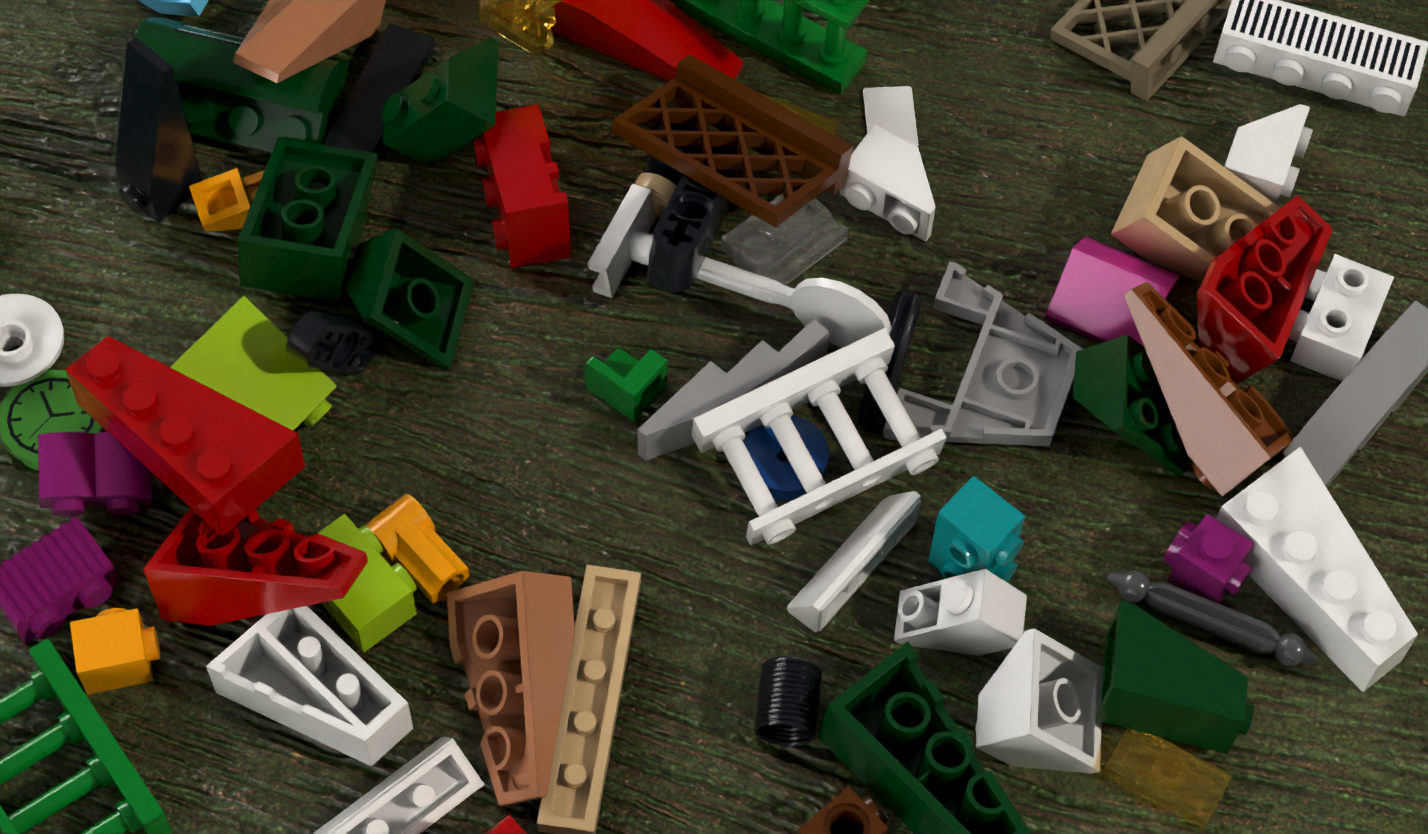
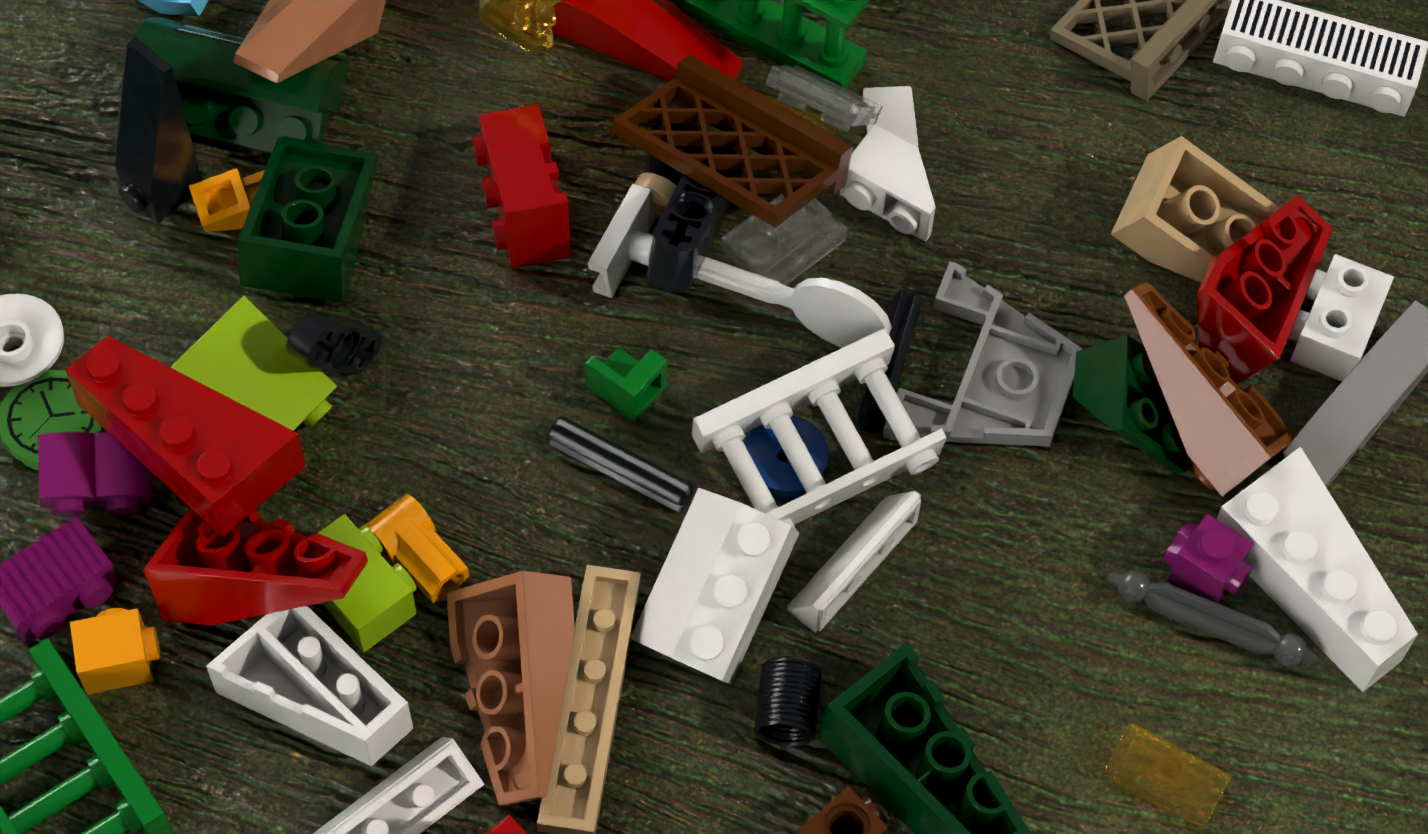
(391, 68): black tile -> none
(410, 294): dark green slope -> none
(444, 106): dark green slope -> none
(620, 463): none -> black axle
(712, 387): light grey slope -> none
(715, 585): none -> white slope
(839, 106): none -> clear plate
(962, 614): white slope -> none
(977, 533): teal brick -> none
(1042, 708): white slope -> none
(1093, 291): dark pink slope -> none
(1169, 684): dark green slope -> none
(1265, 151): white slope -> none

